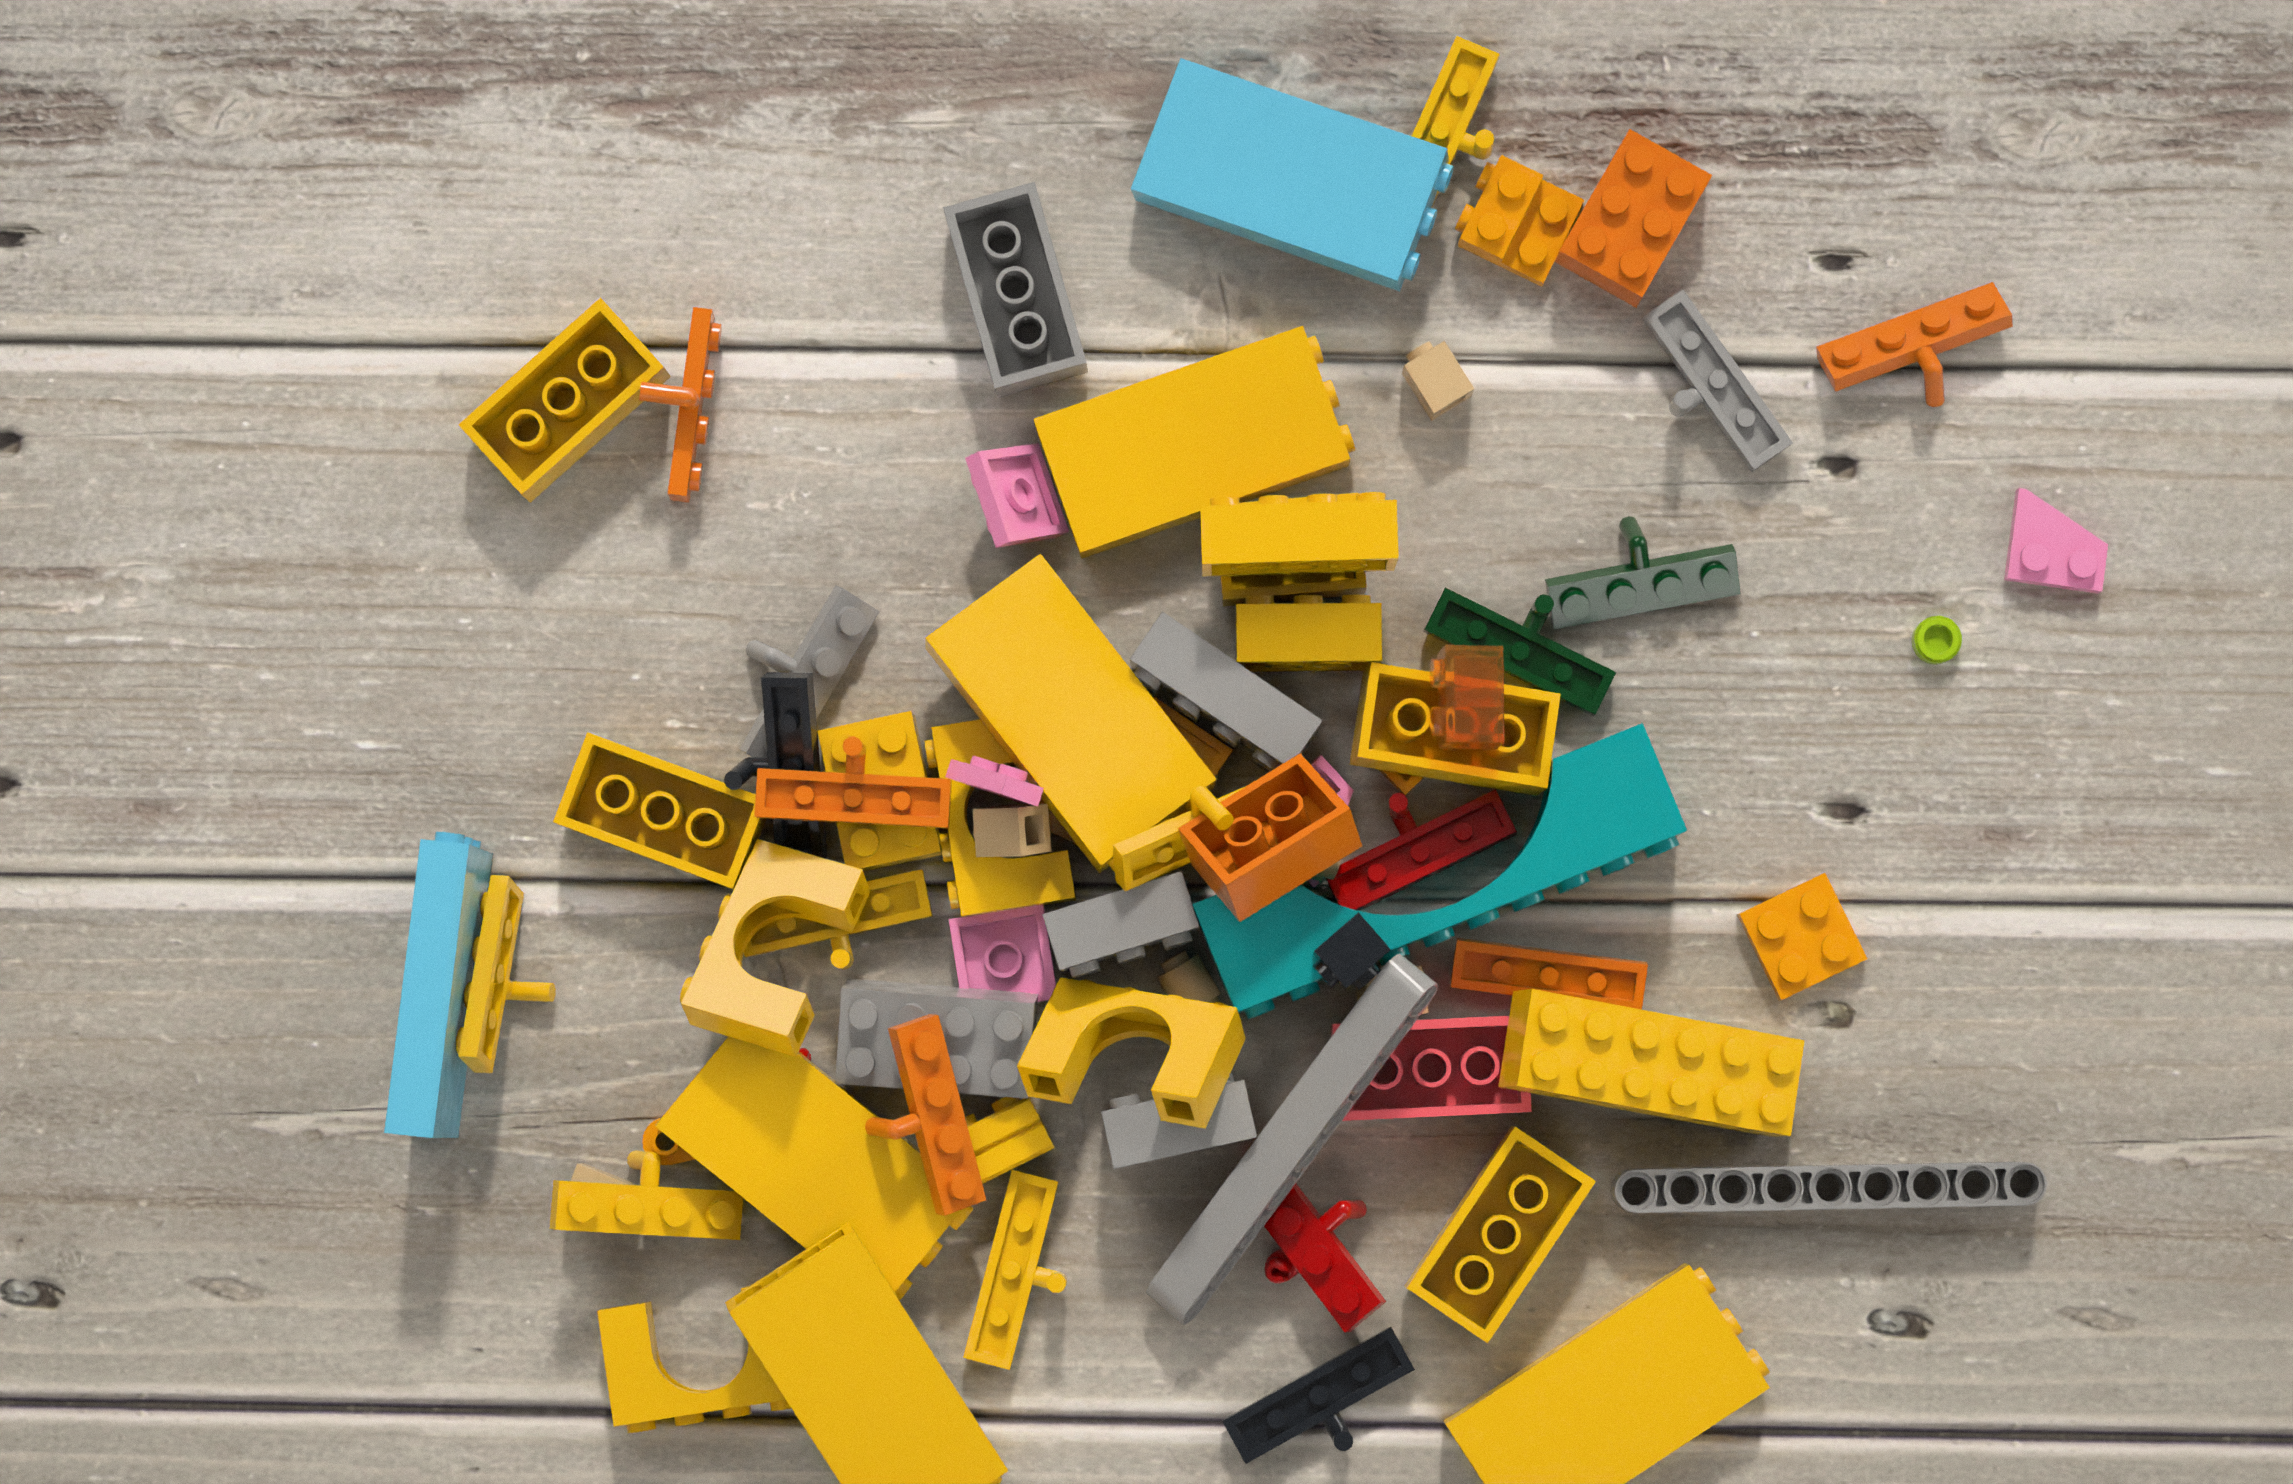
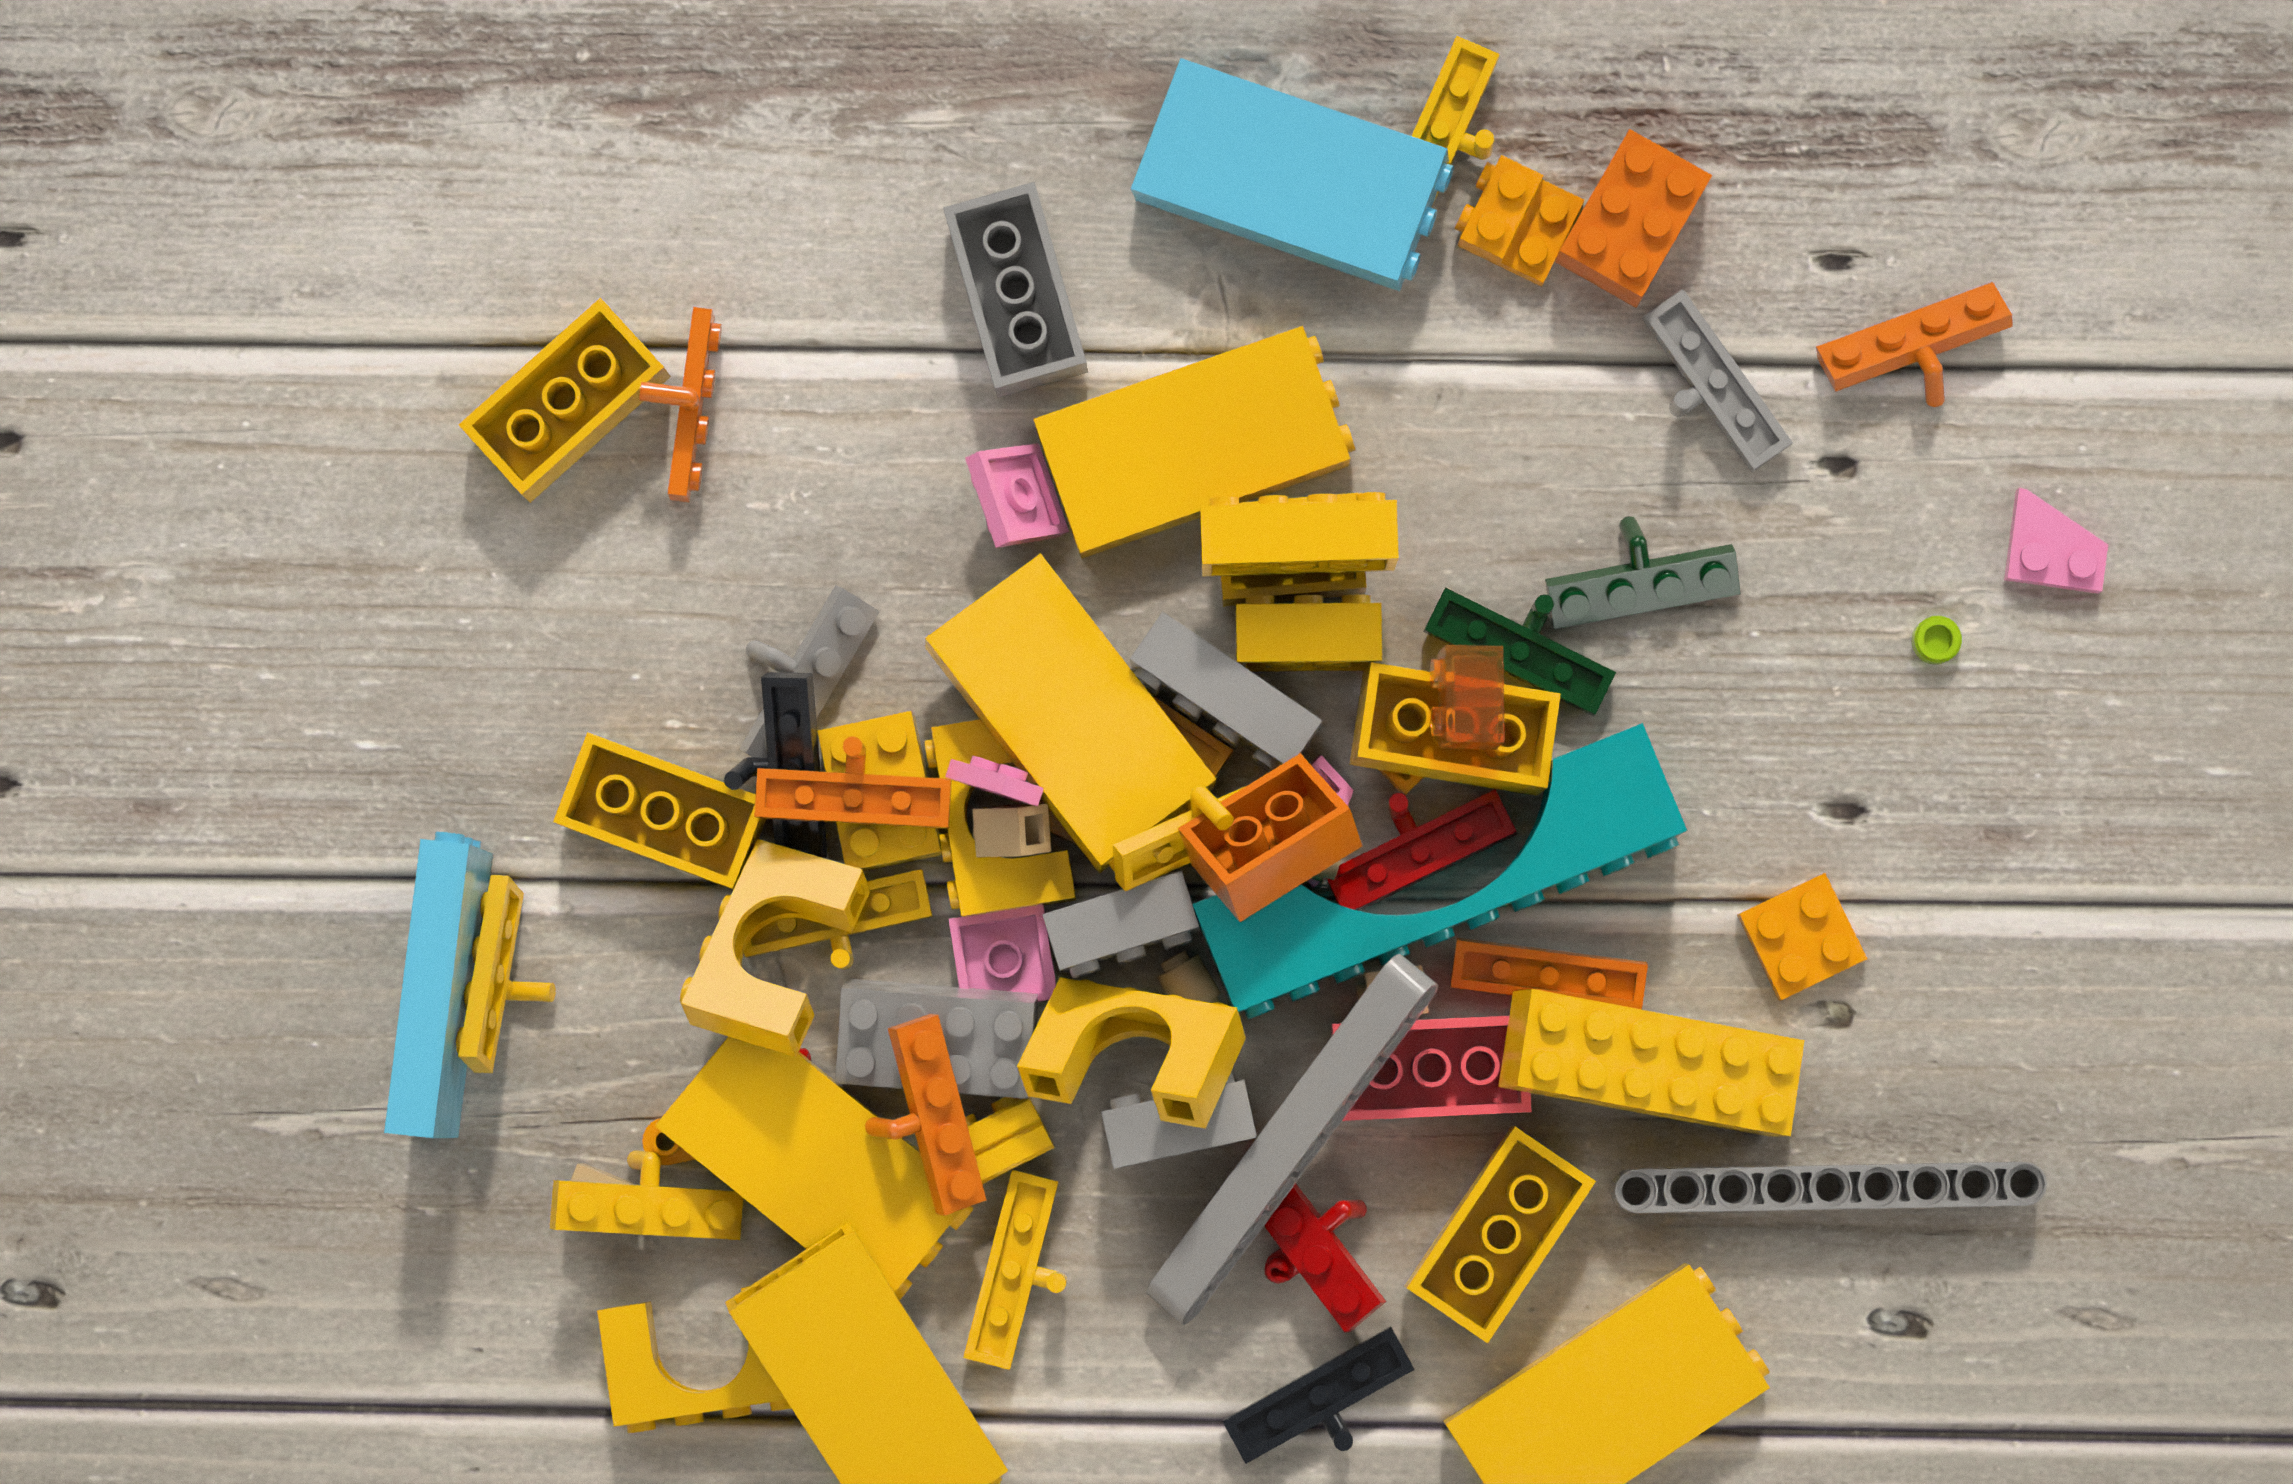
(1350, 954): black brick -> none
(1436, 378): tan brick -> none

